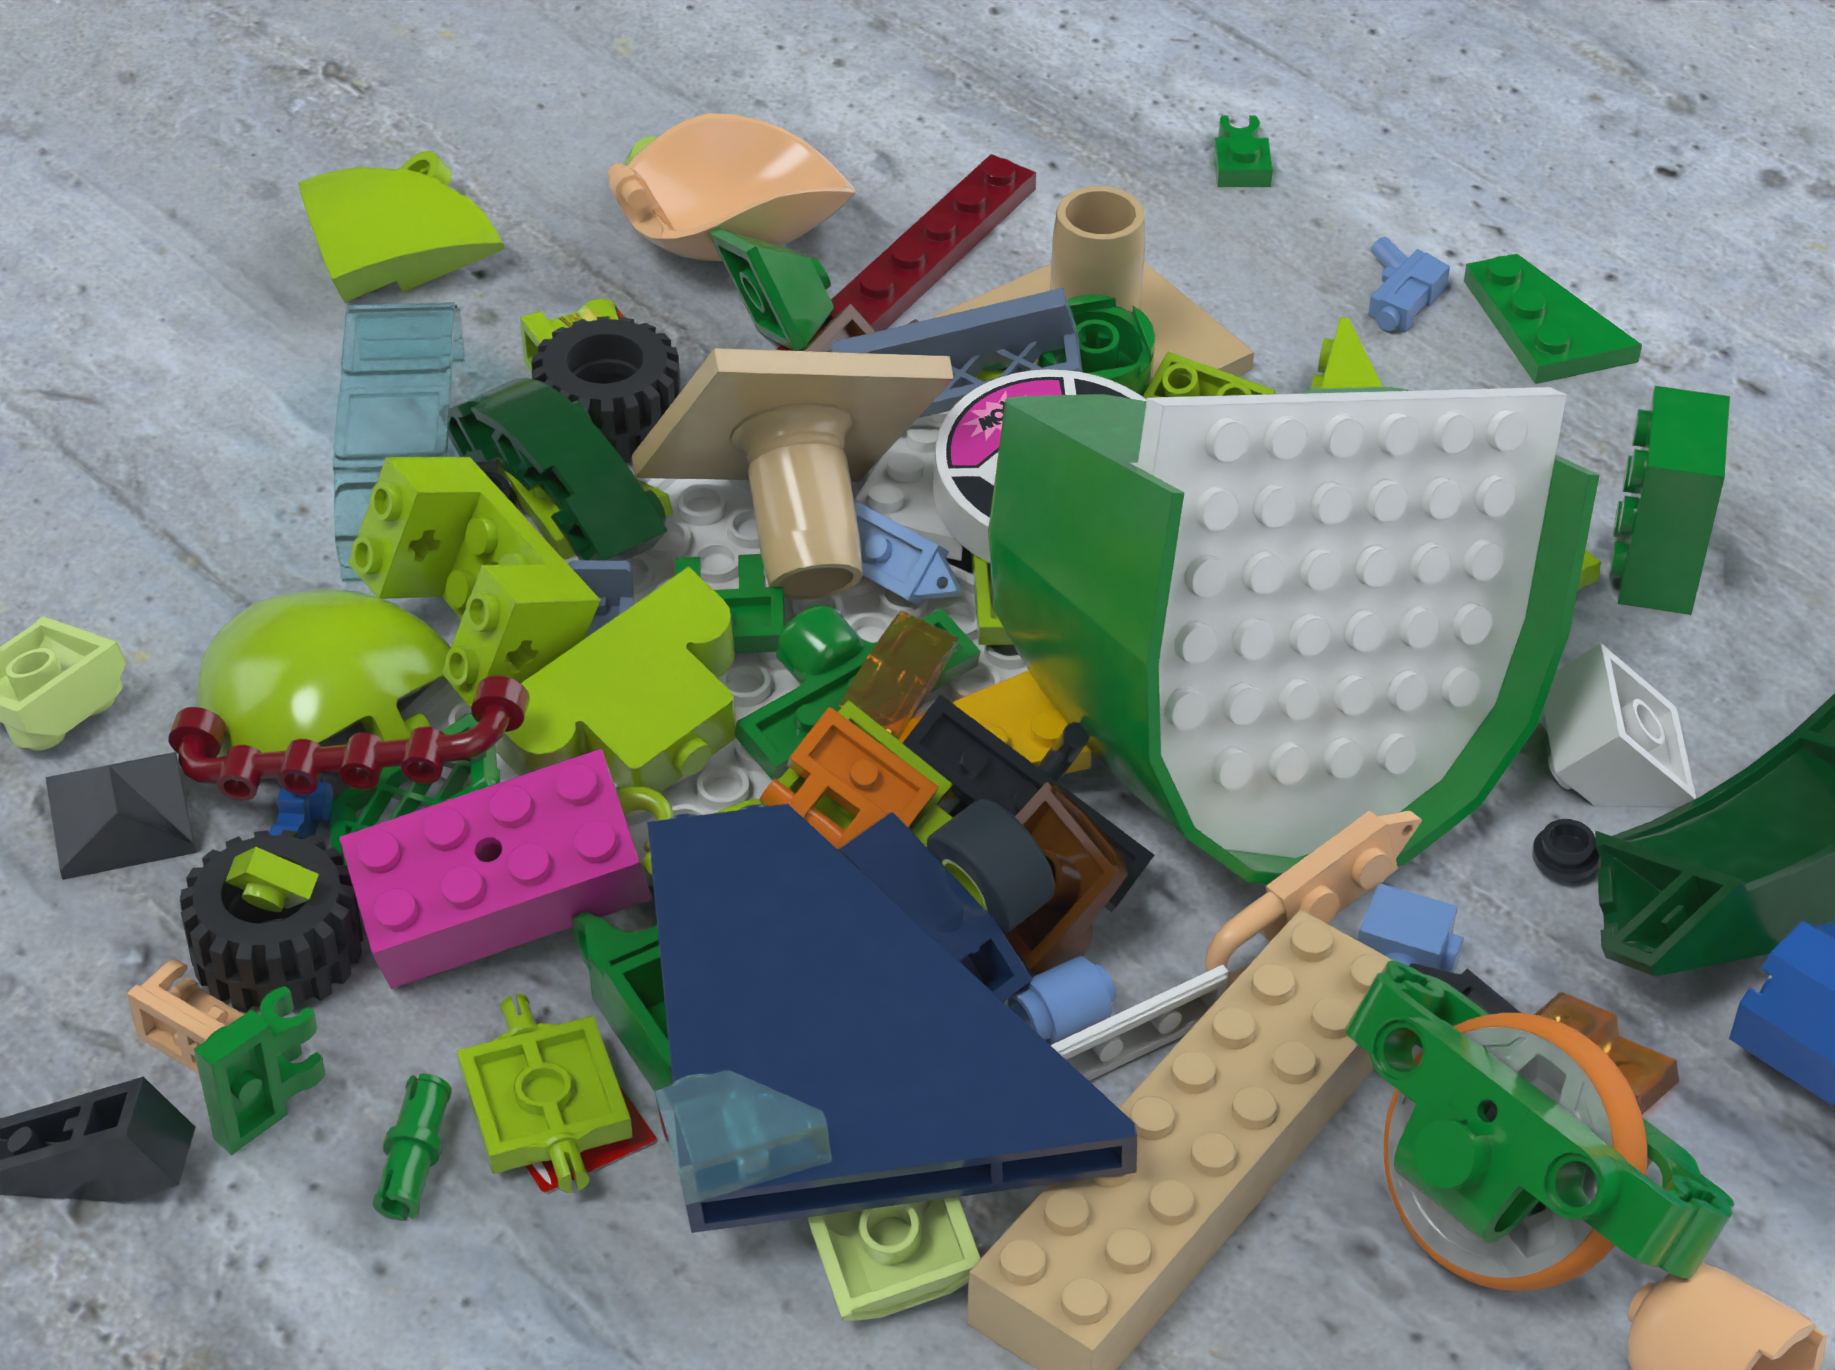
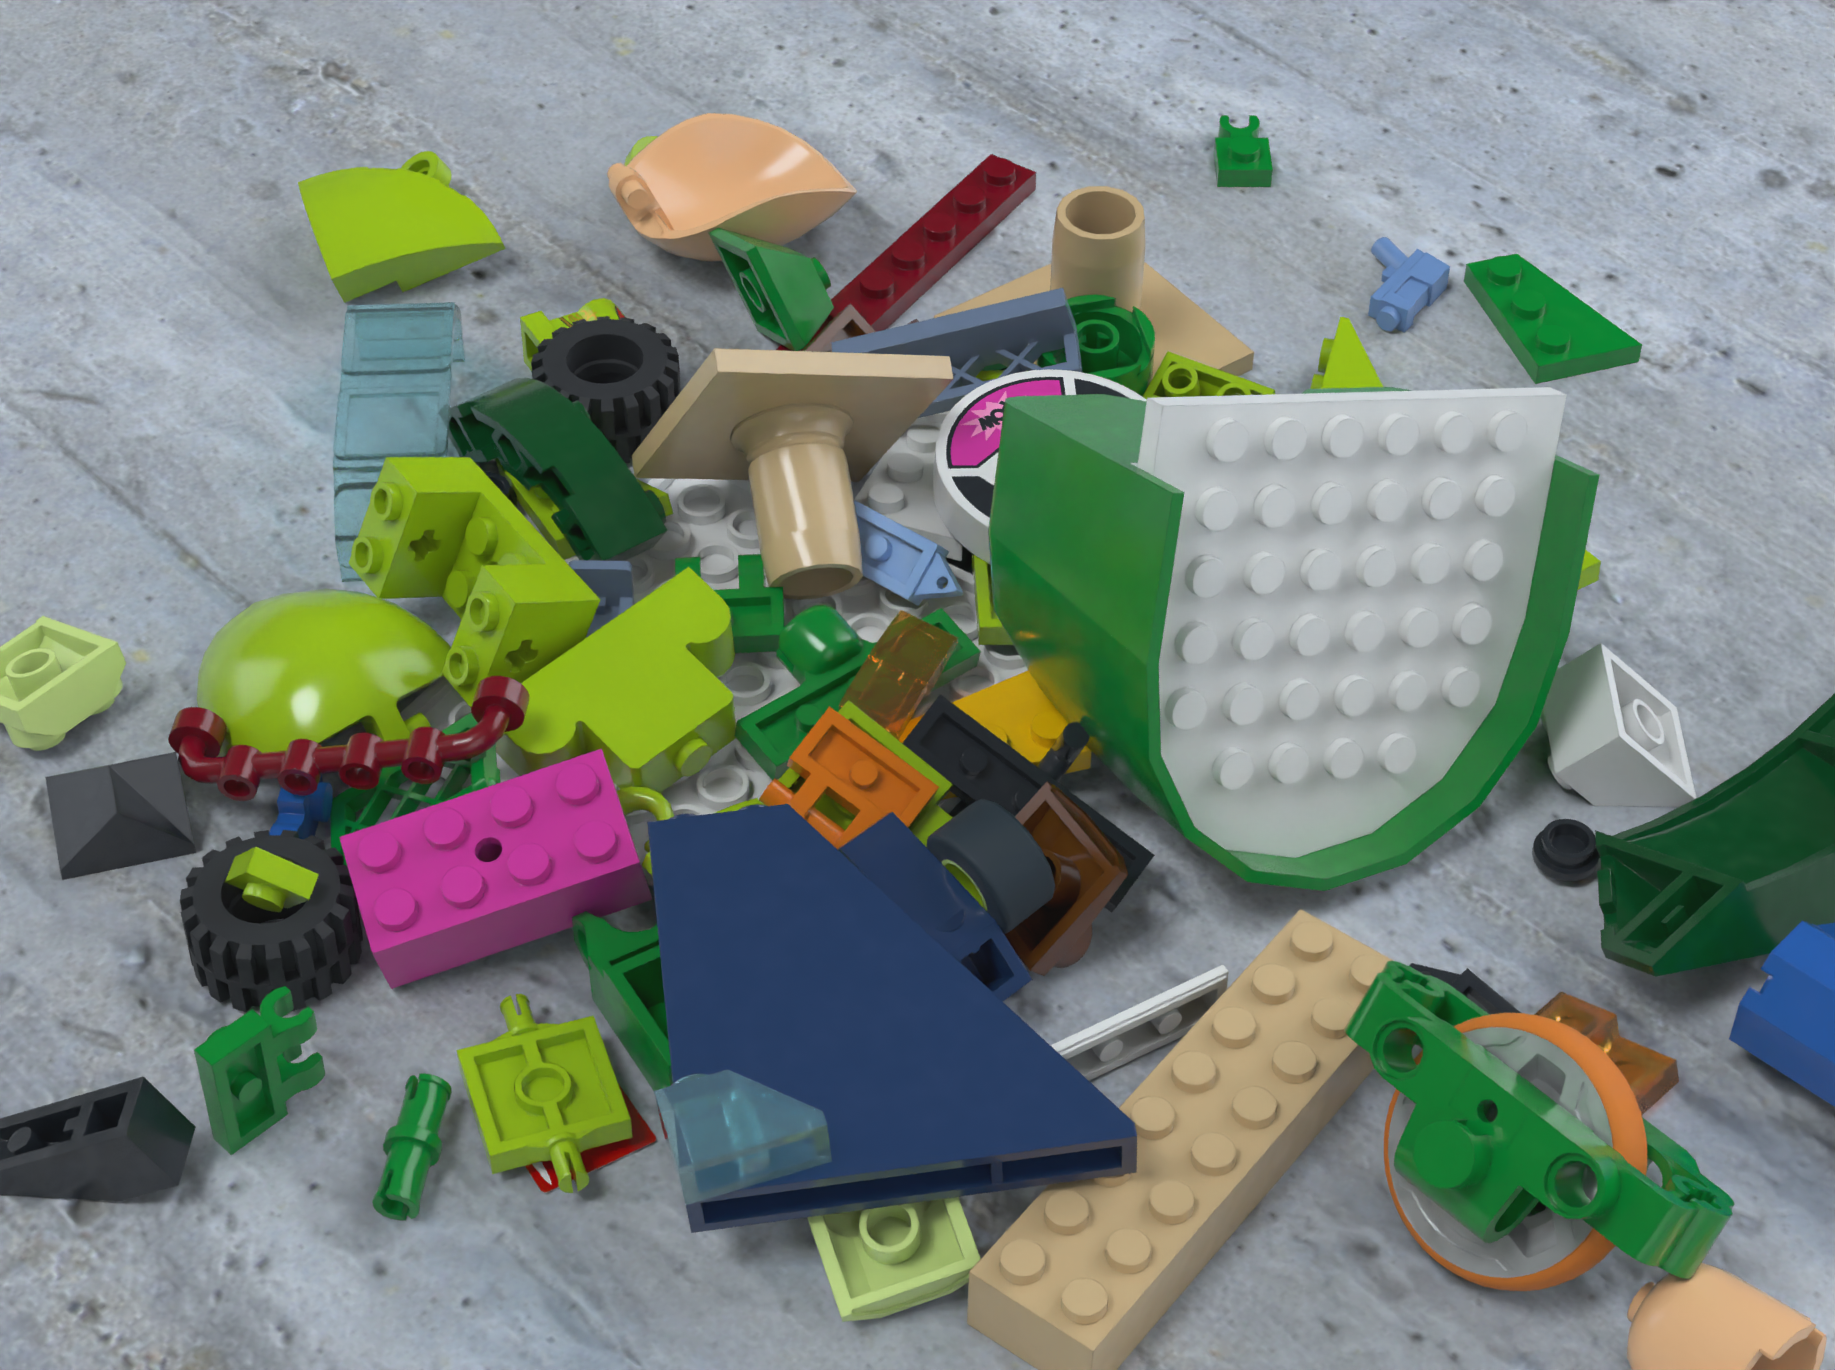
(178, 1018): light nougat hinge -> none
(1065, 999): medium blue brick -> none
(1320, 882): light nougat plate -> none
(1412, 929): medium blue brick -> none
(1672, 499): green piece -> none

